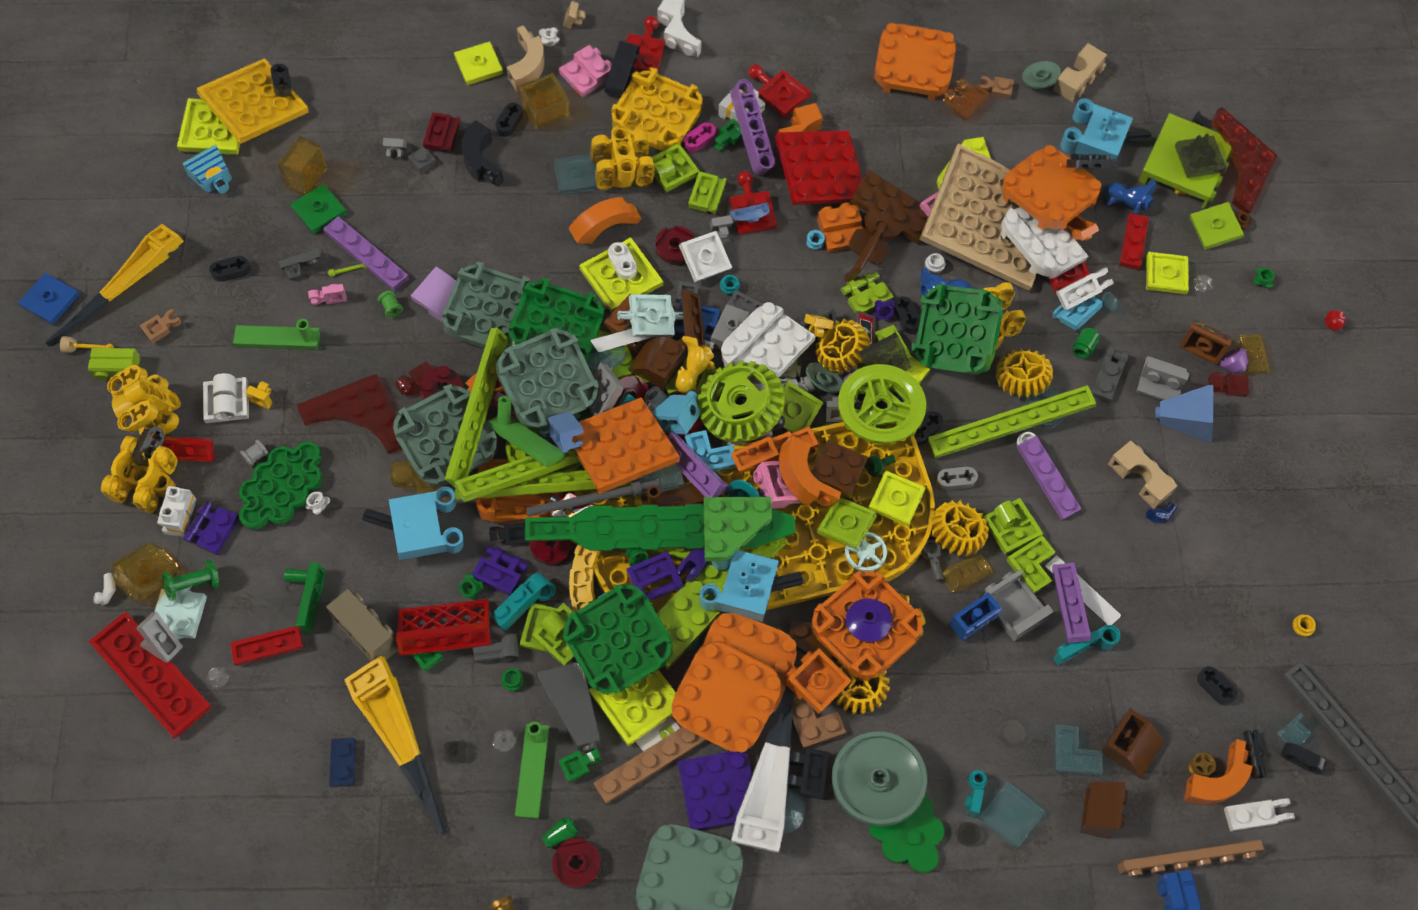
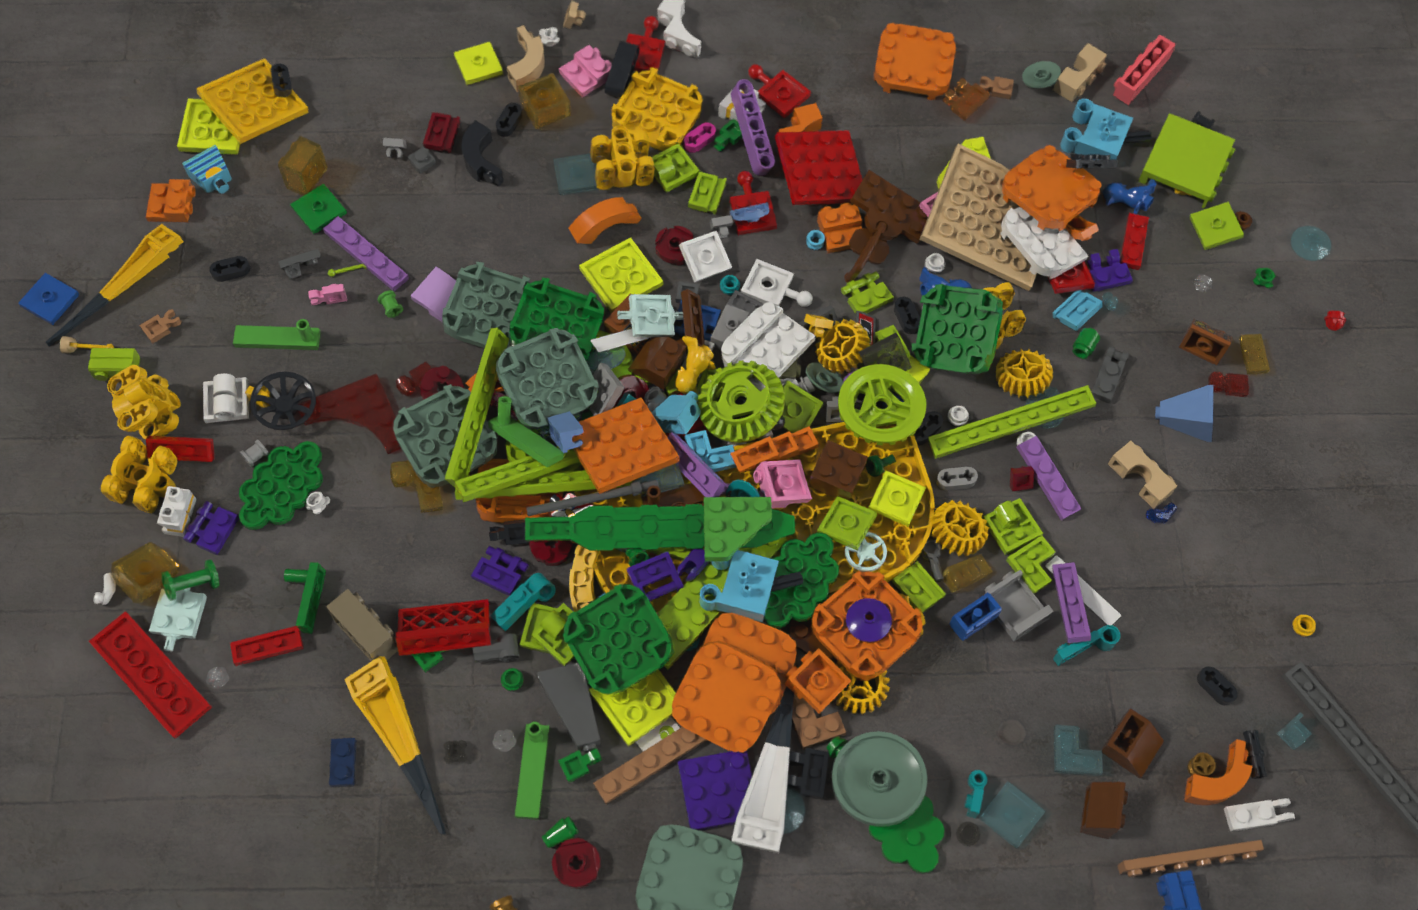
(146, 445): black beam -> none
(158, 638): light grey slope -> none
(170, 201): none -> orange plate
(284, 403): none -> black wheel
(417, 524): medium azure piece -> none
(466, 590): green plate -> none
(622, 259): white plate -> none
(781, 281): none -> white plate
(798, 476): orange arch -> none
(818, 572): none -> green plate
(835, 746): none -> green plate
(888, 313): dark purple plate -> none
(919, 586): none -> lime plate
(958, 416): none -> white plate
(1021, 478): none -> dark red tile
(1082, 289): white hinge -> none
(1111, 276): none -> dark purple plate
(1143, 69): none -> coral brick
(1161, 379): light grey bracket -> none
(1167, 273): neon yellow plate -> none
(1200, 156): clear smoke plate -> none
(1235, 360): medium lavender cone -> none
(1250, 158): clear red plate -> none
(1303, 758): black beam -> none
(1306, 247): none -> clear light blue dish

